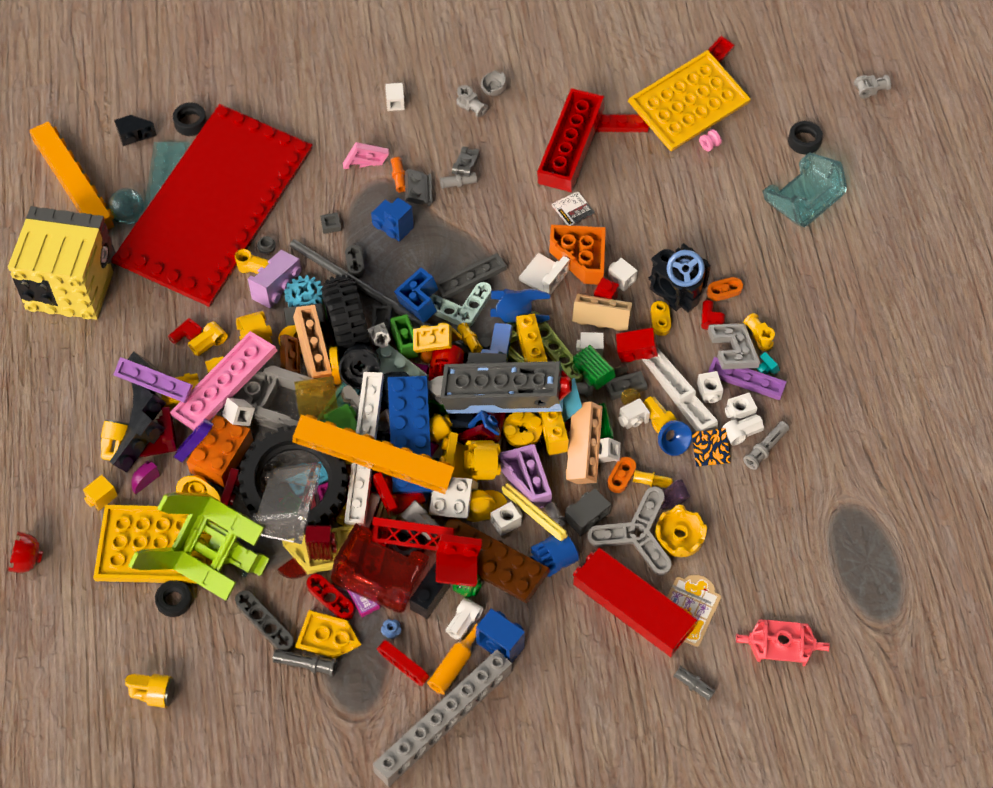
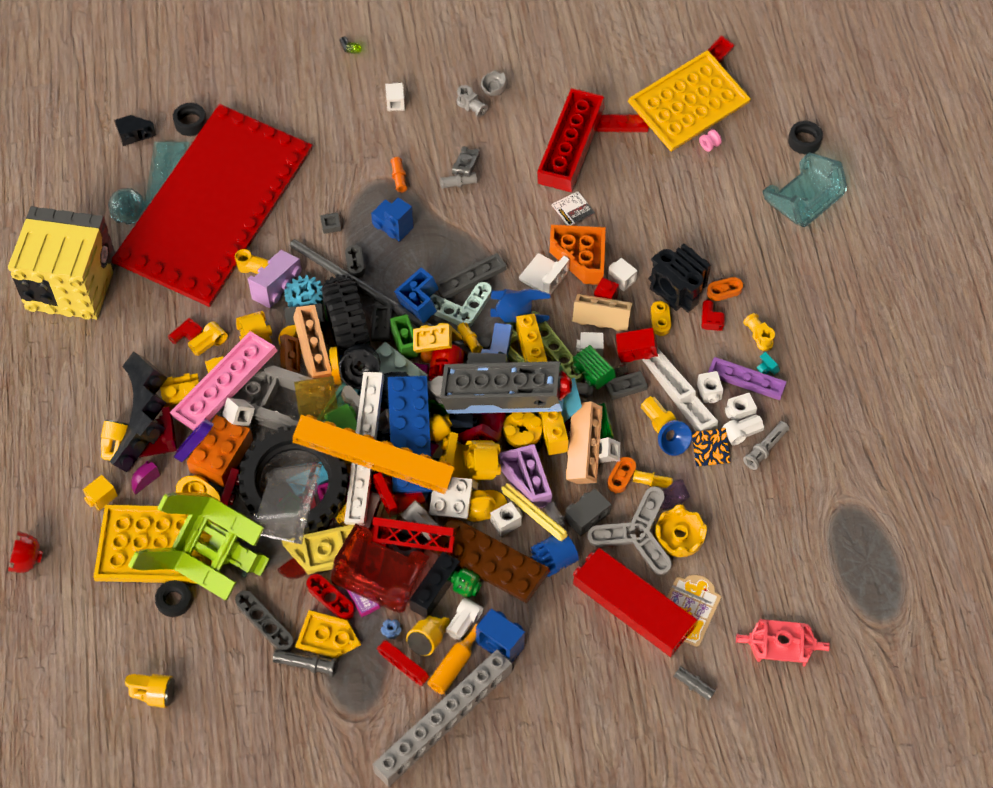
(69, 172): light orange brick -> none
(153, 380): medium lavender plate -> none
(266, 245): dark grey plate -> none
(320, 542): dark red brick -> none
(350, 47): none -> clear neon green arm
(366, 155): bright pink wing -> none
(379, 335): white piece -> none
(418, 187): dark grey plate -> none
(427, 635): none -> yellow piece
(457, 560): red bracket -> none
(489, 422): blue bracket -> none
(629, 396): clear yellow tile -> none
(633, 414): white brick -> none
(696, 259): medium blue piece -> none
(743, 351): light grey plate -> none
(871, 85): light grey connector -> none

